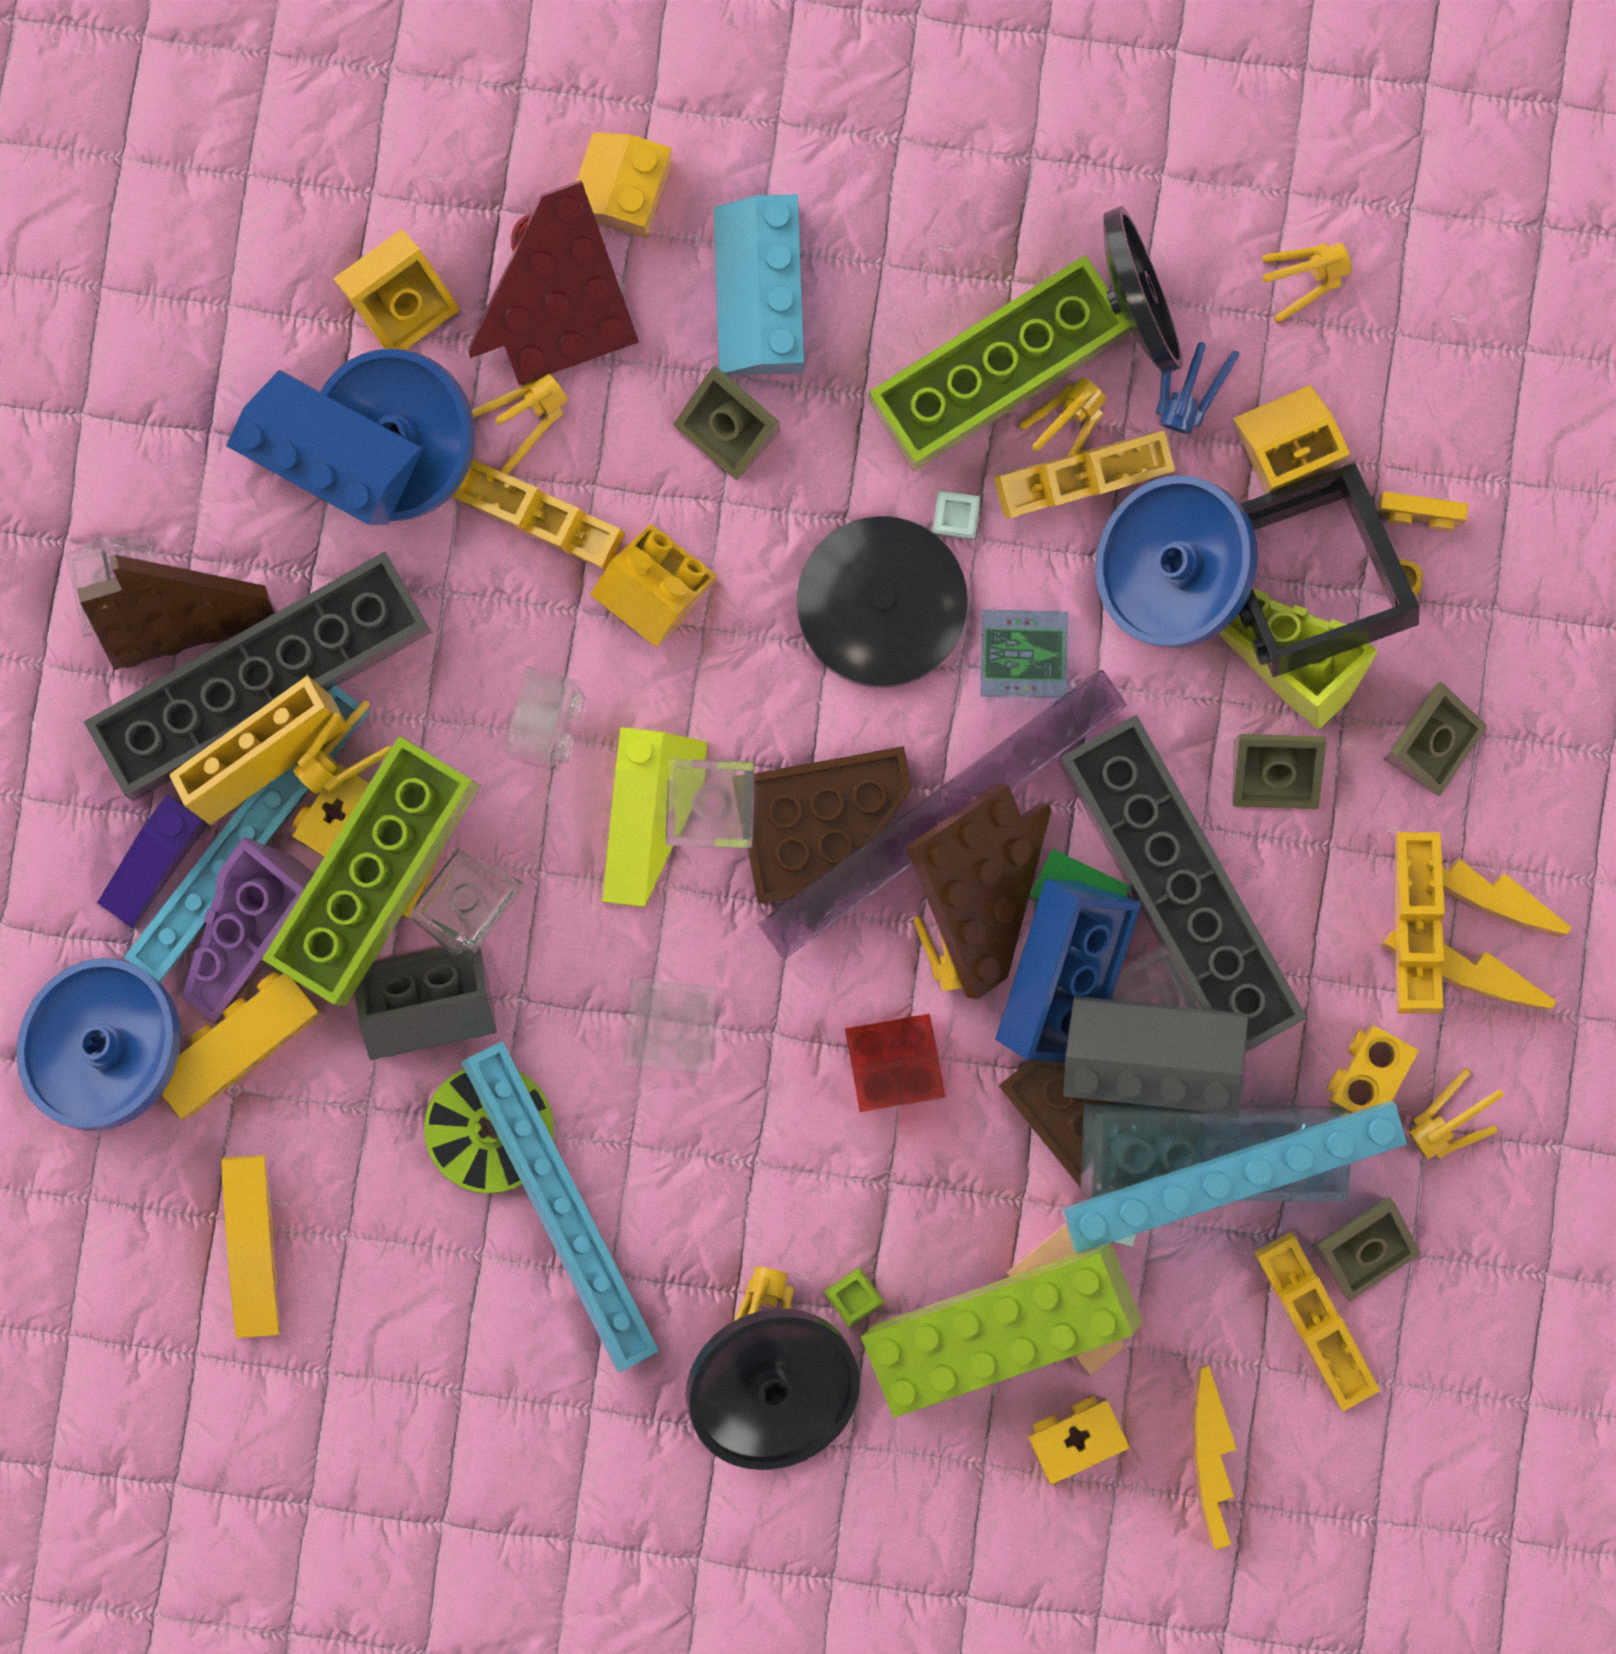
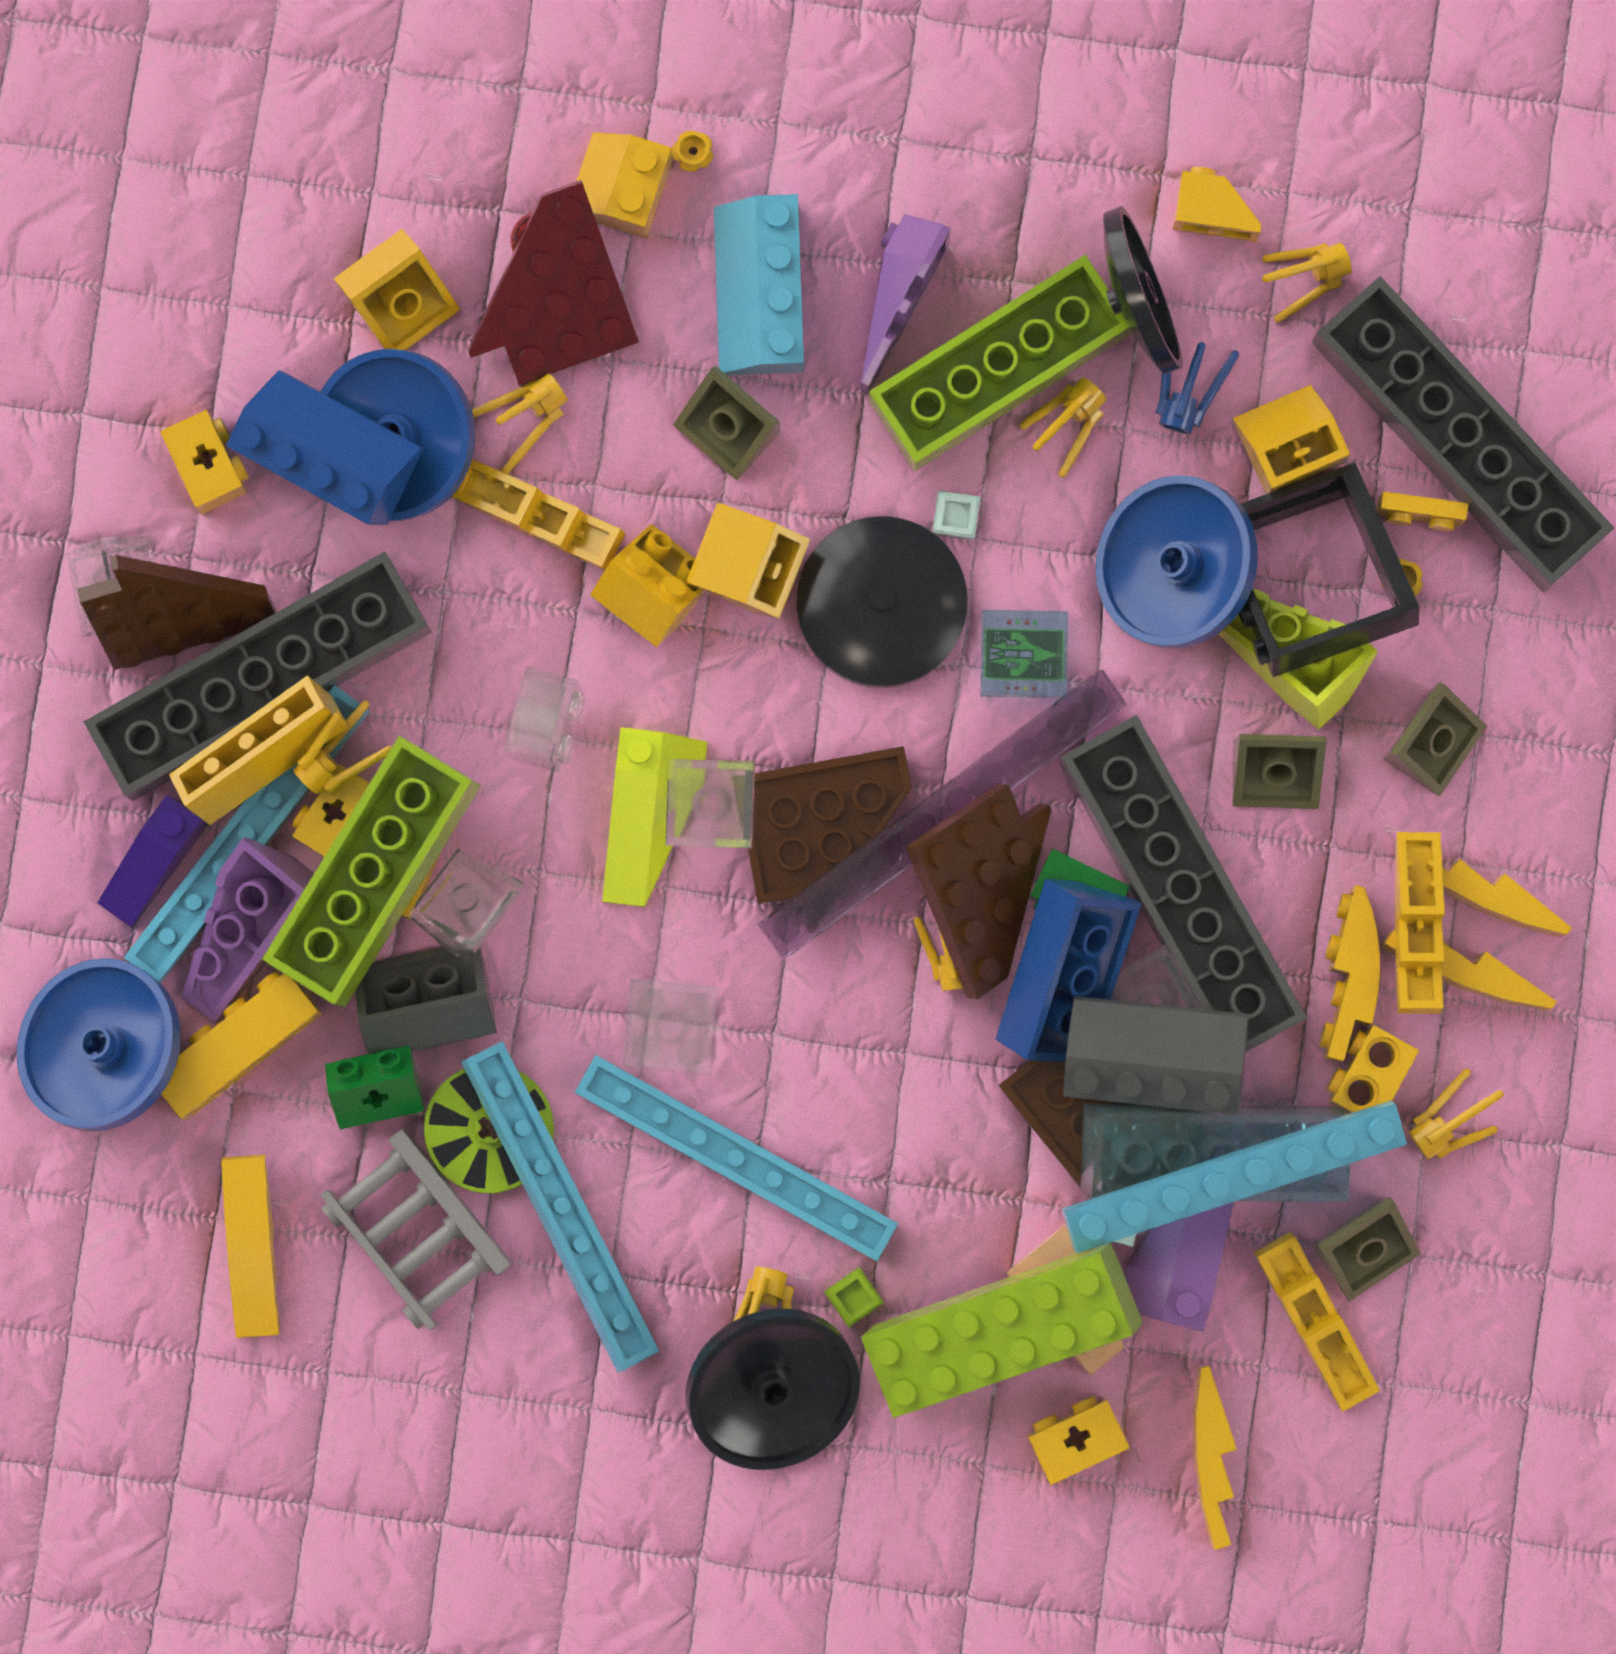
(187, 443): none -> yellow brick
(374, 1087): none -> green brick
(458, 1224): none -> light grey fence
(689, 140): none -> yellow plate
(736, 1158): none -> medium azure plate
(748, 561): none -> yellow slope
(895, 1063): clear red slope -> none
(907, 267): none -> medium lavender wedge
(1084, 474): yellow slope -> none
(1178, 1268): none -> medium lavender wedge
(1213, 207): none -> yellow slope
(1358, 958): none -> yellow slope
(1461, 434): none -> dark grey brick

